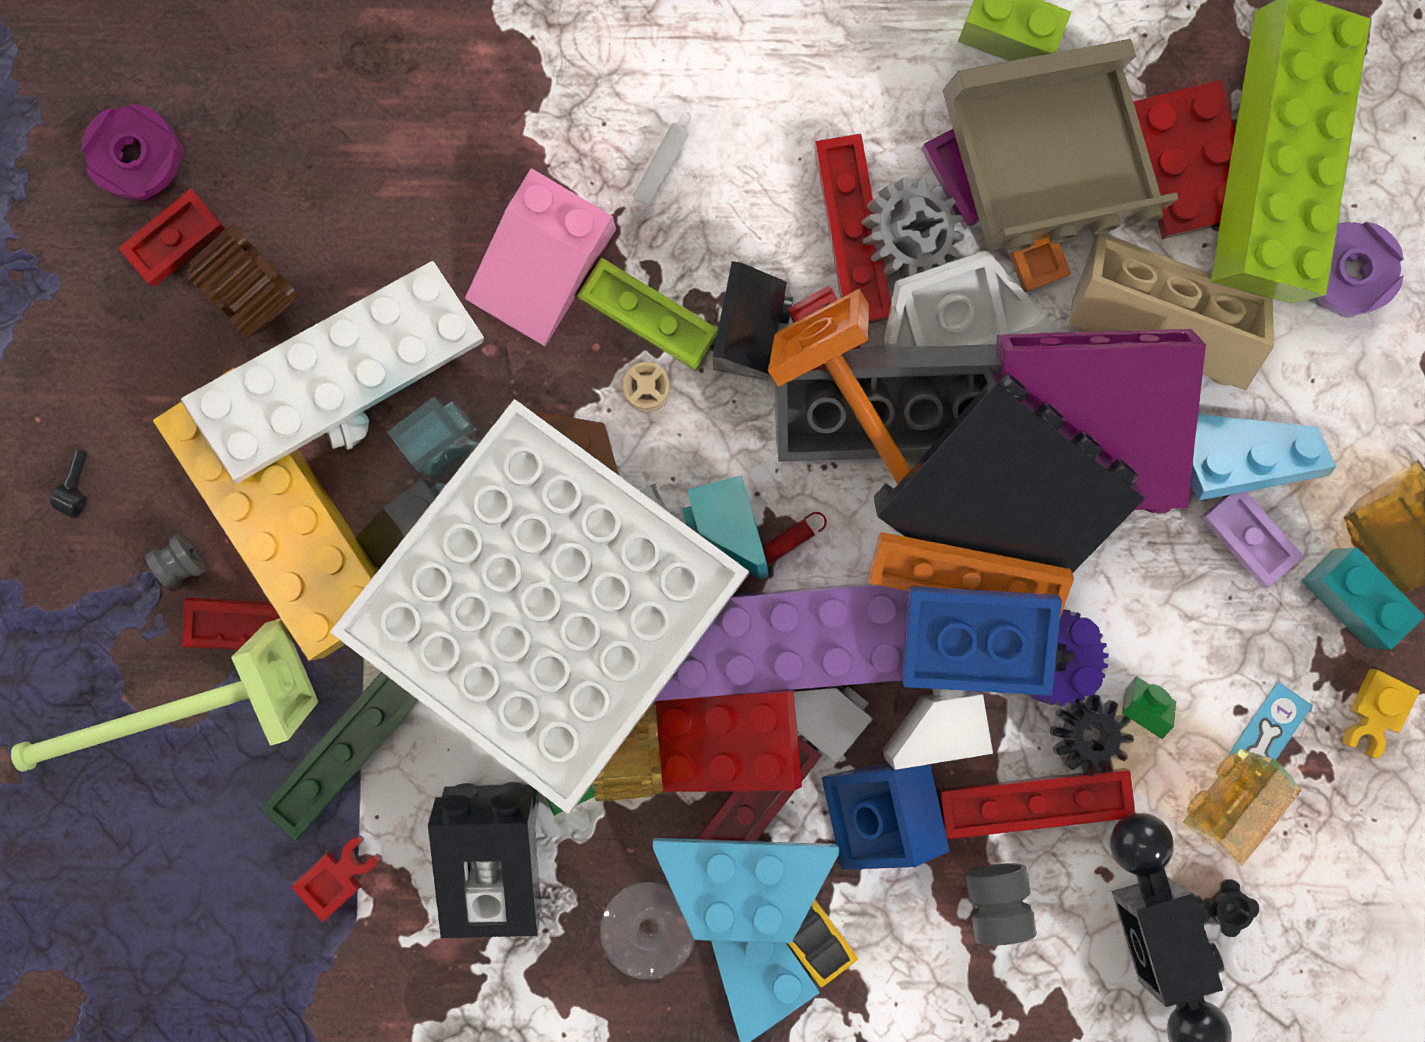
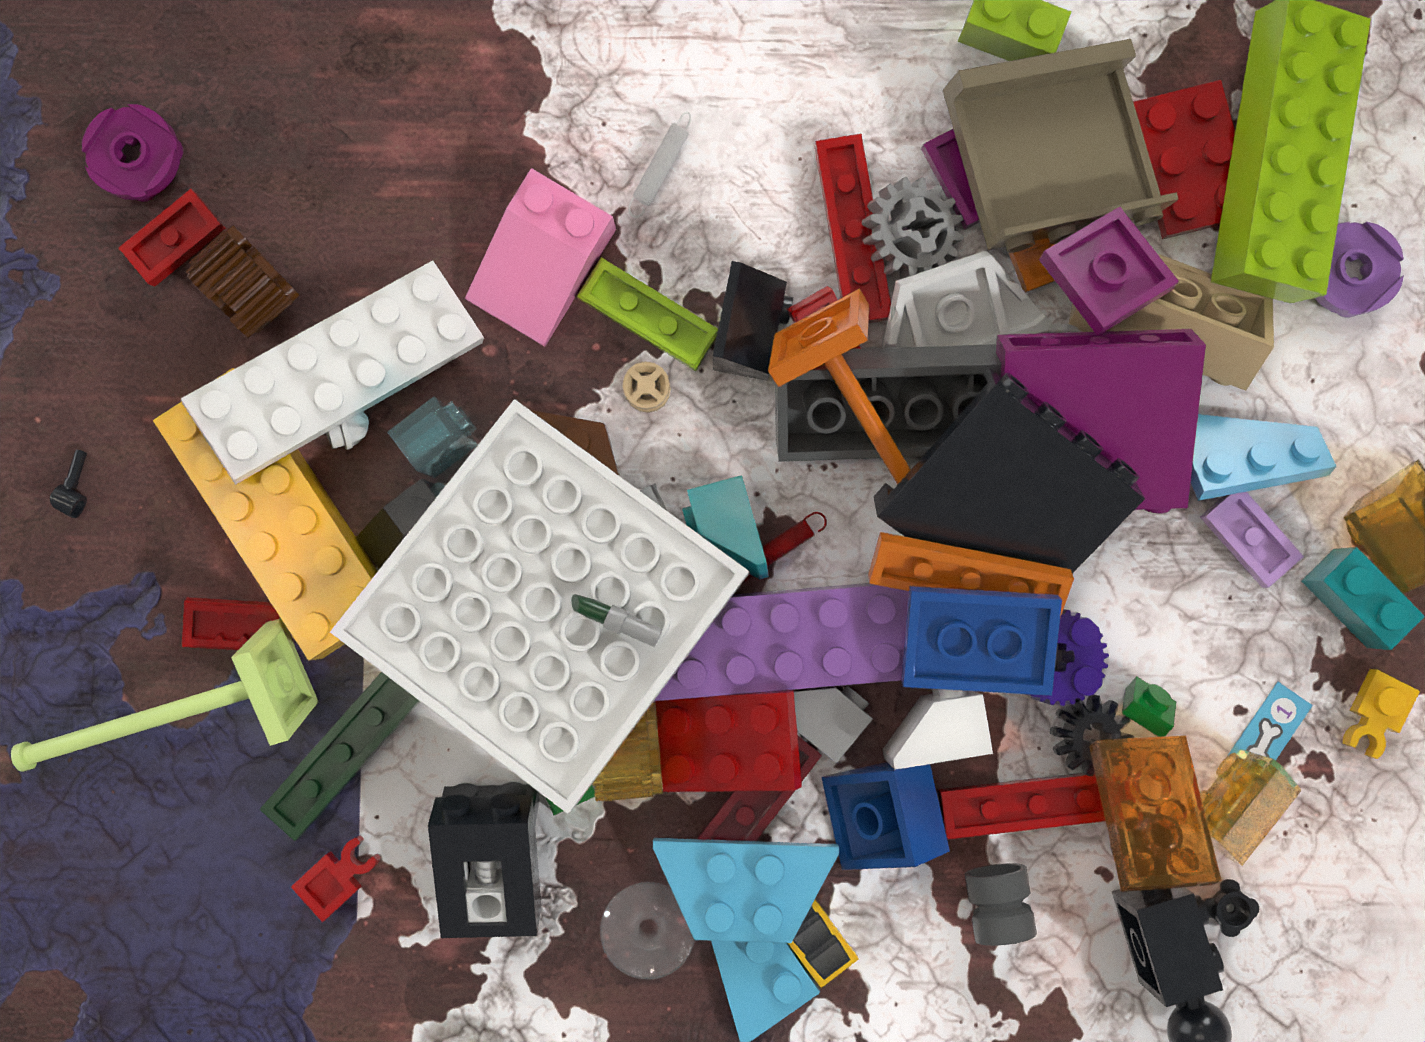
(176, 562): dark grey wheel -> none
(616, 619): none -> light grey piece
(1108, 270): none -> magenta plate
(1154, 813): none -> clear orange plate

